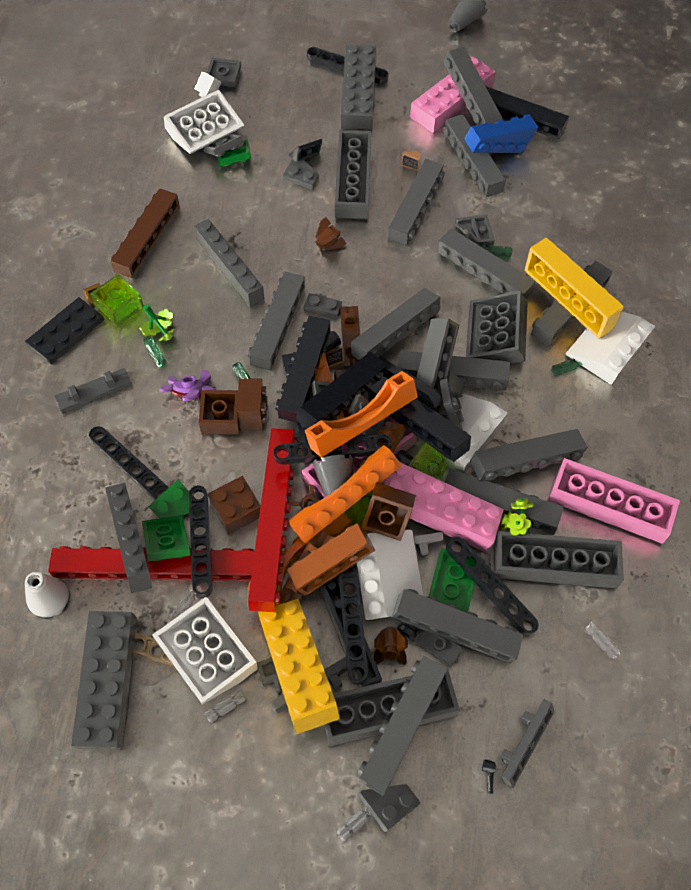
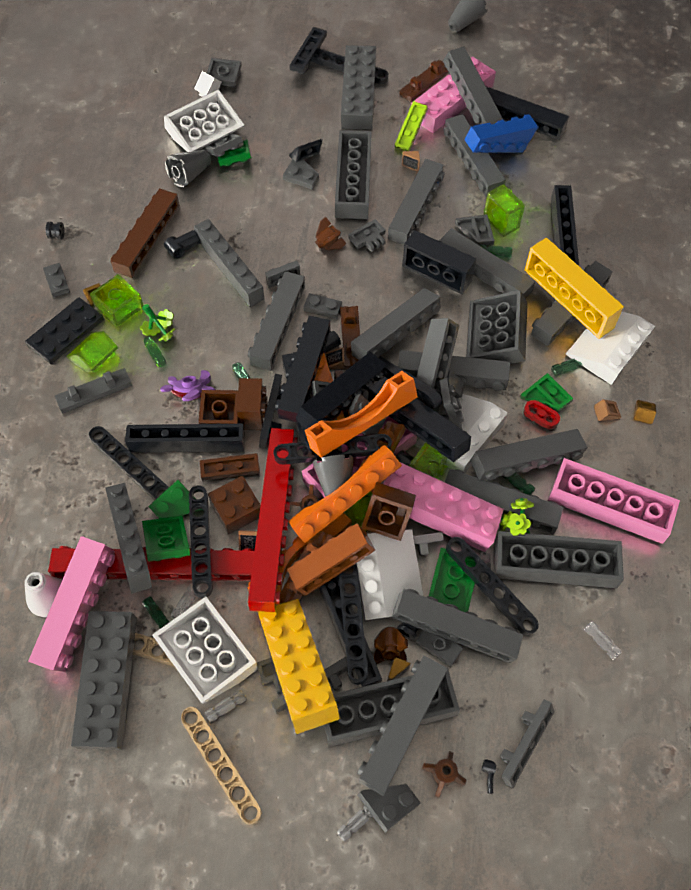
(55, 230): none -> black wheel
(56, 280): none -> dark grey plate
(72, 605): none -> bright pink brick
(93, 351): none -> clear neon green slope
(155, 612): none -> clear green axle
(178, 246): none -> black piece
(185, 438): none -> black brick
(186, 166): none -> dark grey cone
(219, 765): none -> tan beam
(229, 467): none -> reddish brown plate
(247, 539): none -> slope
(268, 420): none -> black hinge
(273, 275): none -> dark grey plate
(308, 50): none -> black hinge
(368, 235): none -> dark grey hinge
(398, 668): none -> pearl gold slope
(411, 126): none -> lime tile
(424, 81): none -> reddish brown hinge
(438, 262): none -> black brick
(441, 778): none -> reddish brown brick
(504, 210): none -> clear neon green brick
(520, 483): none -> clear green axle
(541, 414): none -> red plate
(548, 393): none -> green wing
(564, 221): none -> black brick
(607, 410): none -> medium nougat slope
(645, 411): none -> pearl gold slope

